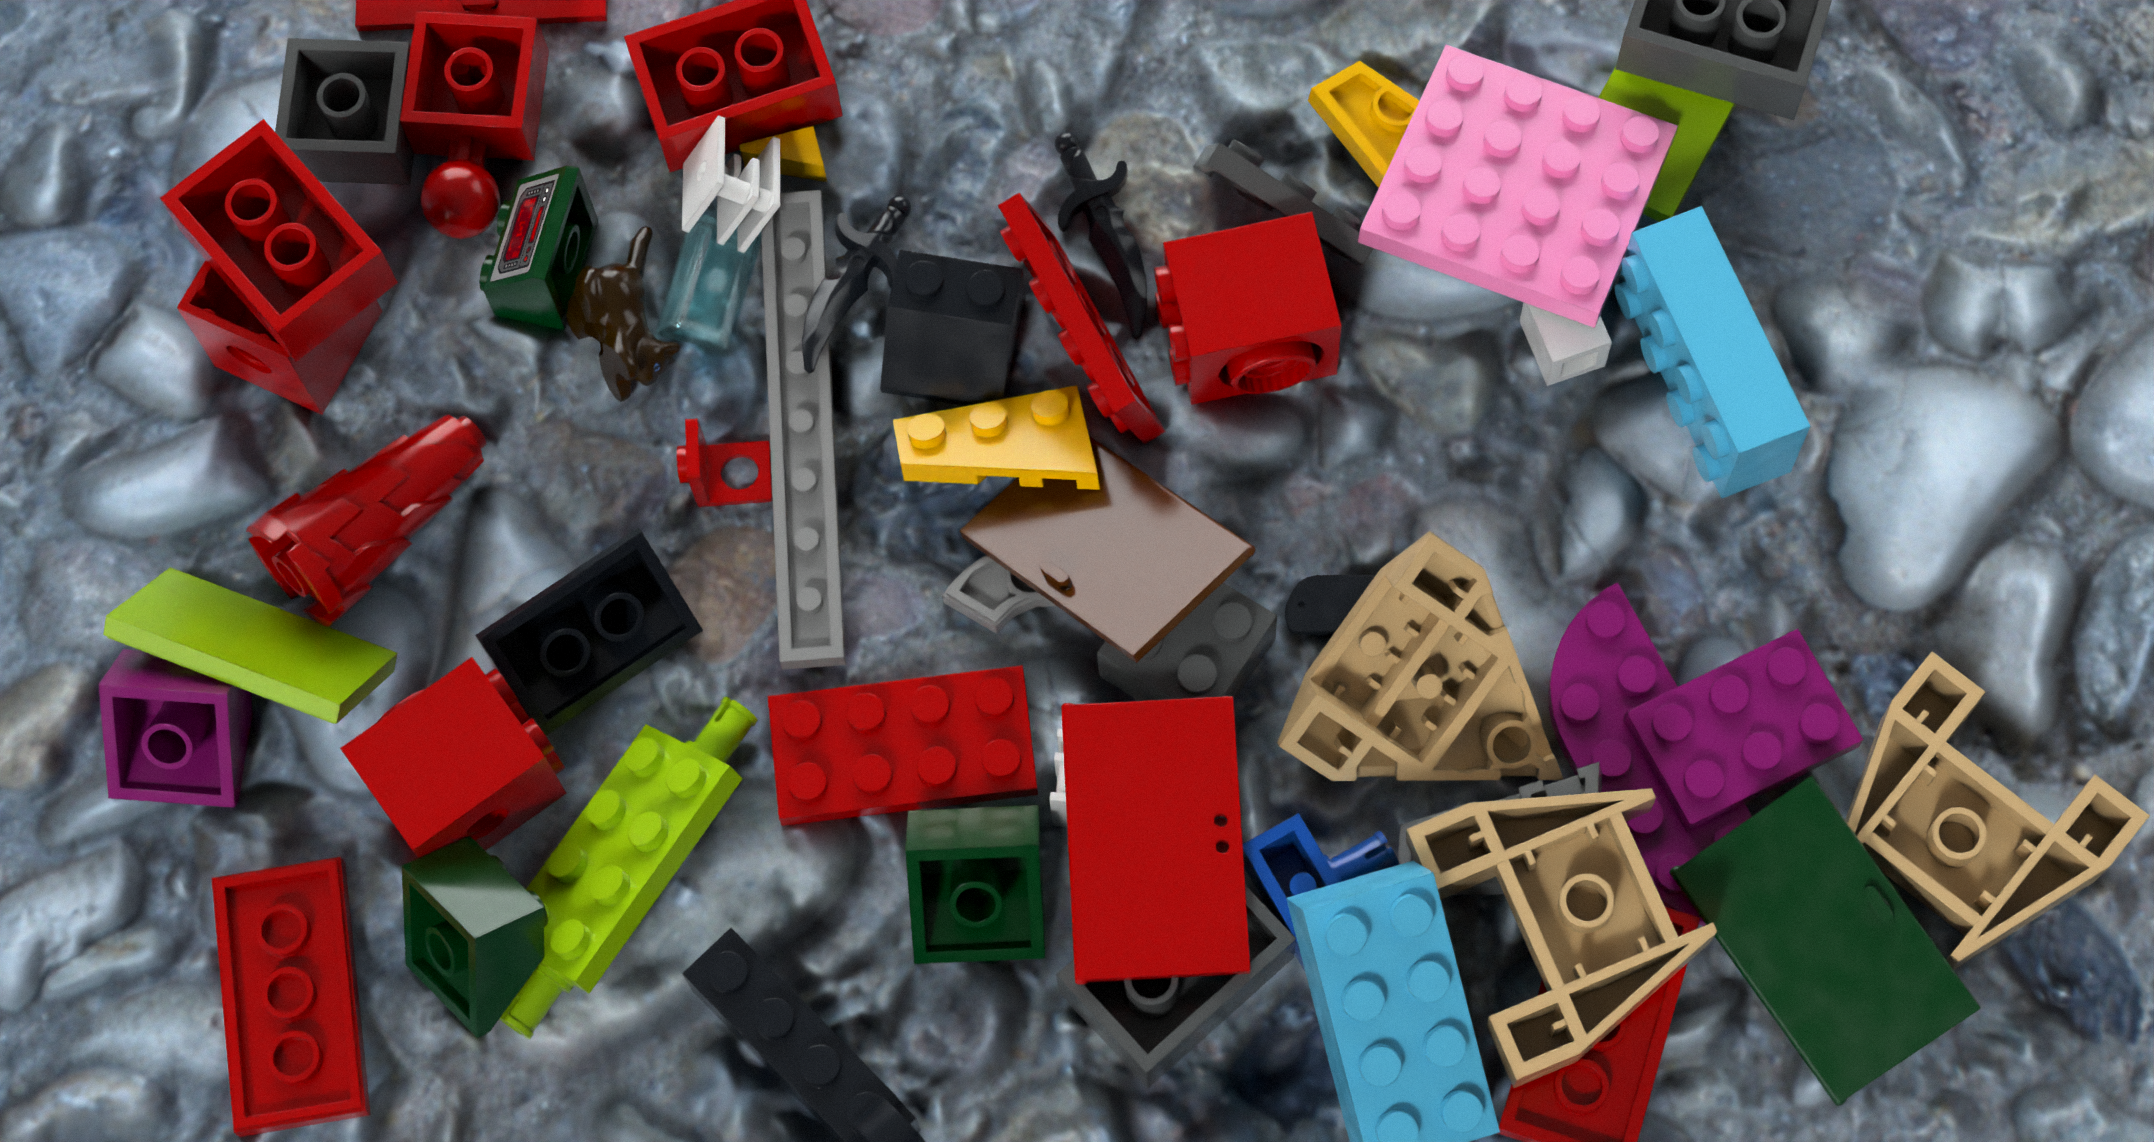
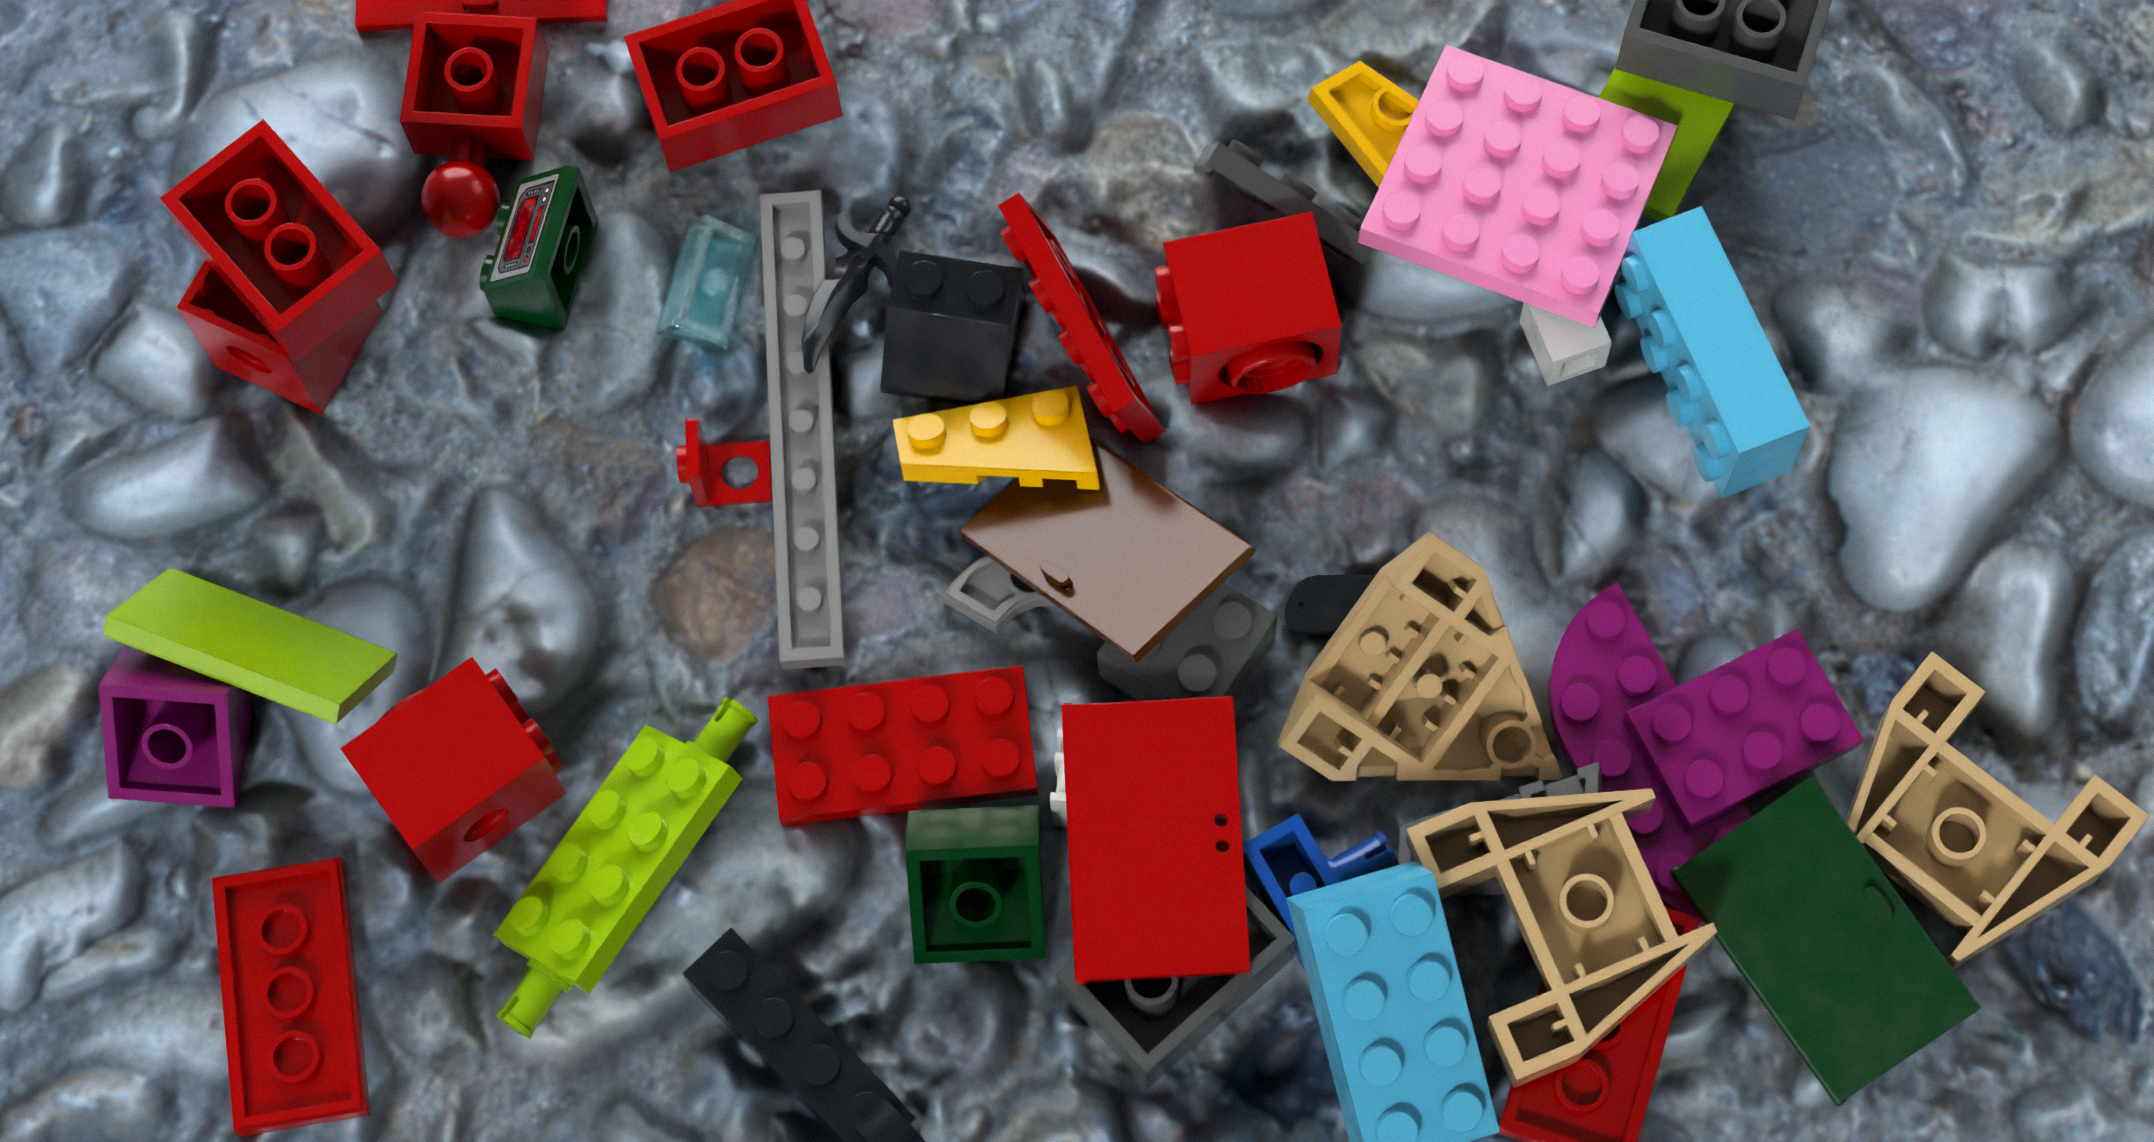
(345, 109): dark grey brick -> none
(363, 518): red cone -> none
(470, 931): dark green slope -> none
(589, 632): black slope -> none
(612, 309): dark brown animal -> none
(743, 197): white piece -> none
(798, 154): yellow piece -> none
(1106, 226): black piece -> none

